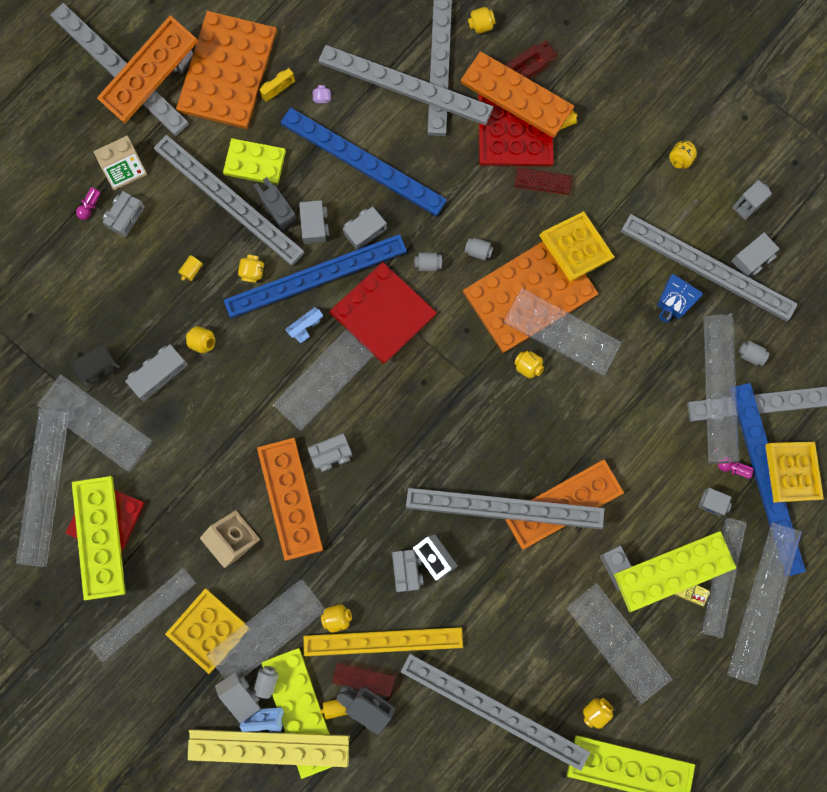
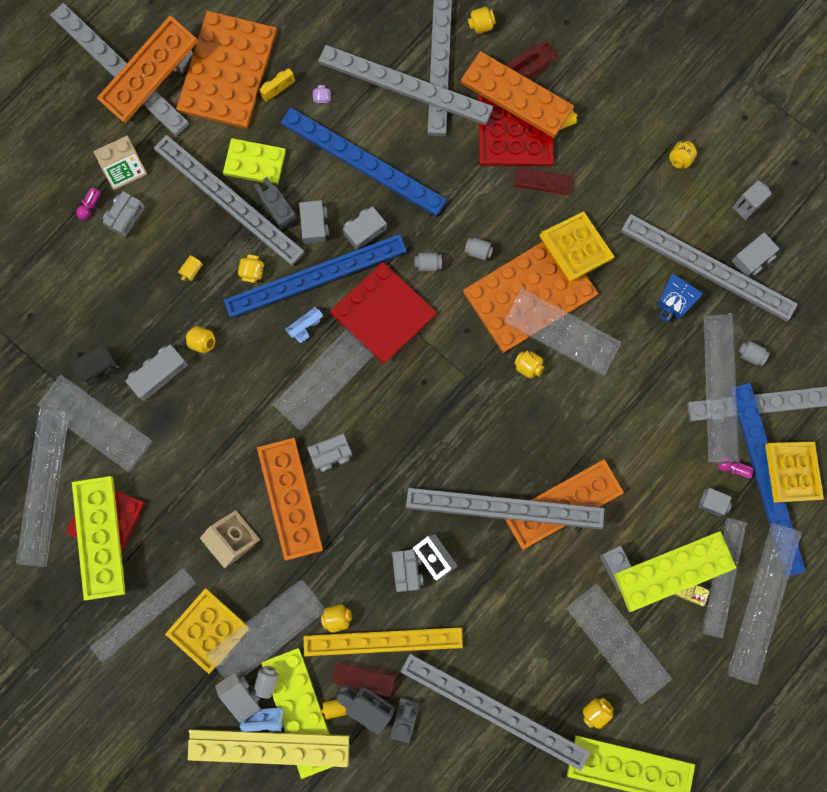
(404, 720): none -> dark grey hinge

